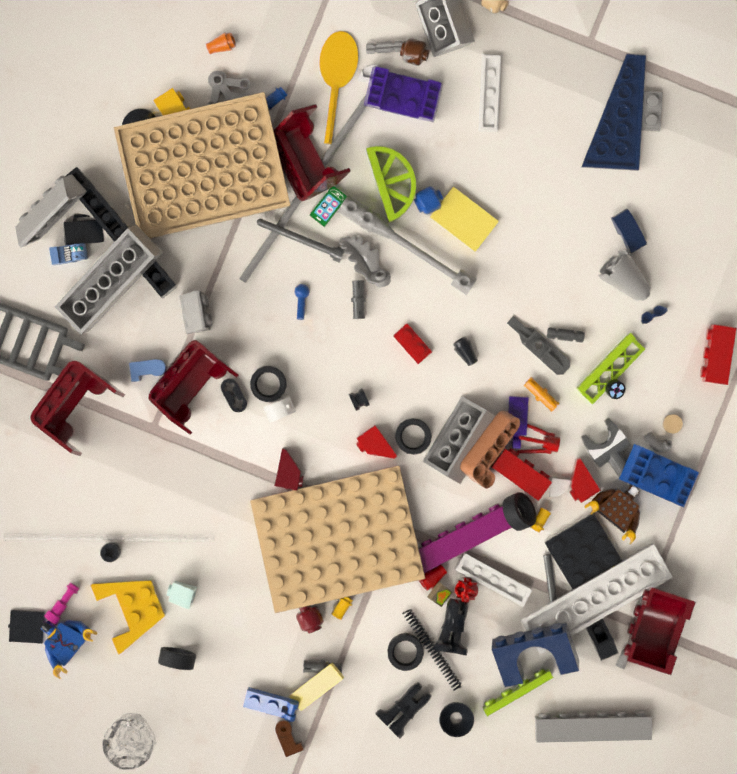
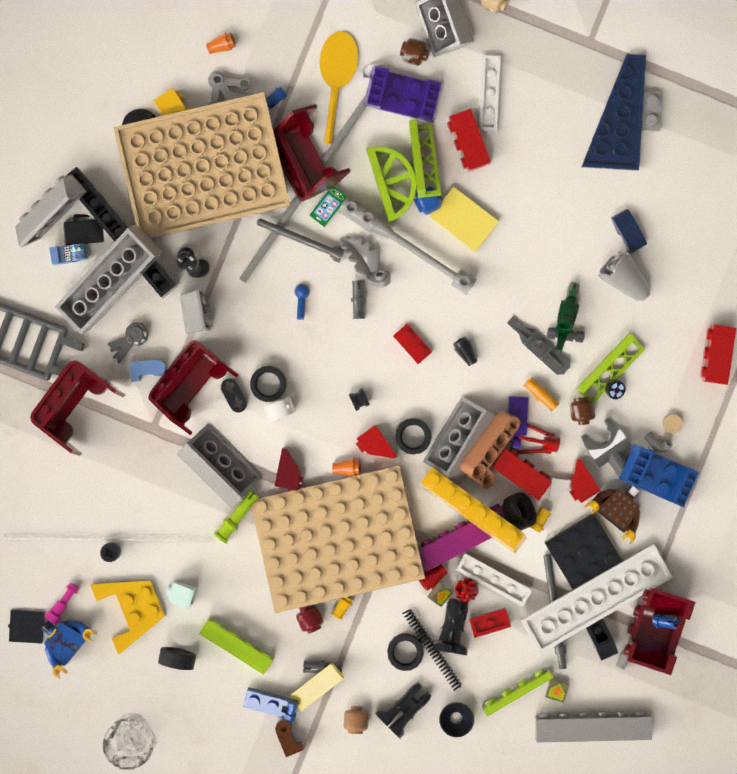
(135, 334): none -> dark grey piece
(187, 261): none -> black piece
(219, 465): none -> light grey slope
(231, 524): none -> lime pin
(236, 645): none -> lime fence
(347, 467): none -> orange cone
(356, 720): none -> medium nougat head
(383, 47): light grey axle -> none
(418, 157): none -> lime fence
(468, 140): none -> red brick
(473, 510): none -> yellow brick
(489, 622): none -> red plate
(552, 638): dark blue arch -> none
(557, 690): none -> tile
(567, 315): none -> dark green animal
(582, 410): none -> reddish brown head
(657, 311): dark blue piece -> none
(665, 621): none -> blue pin

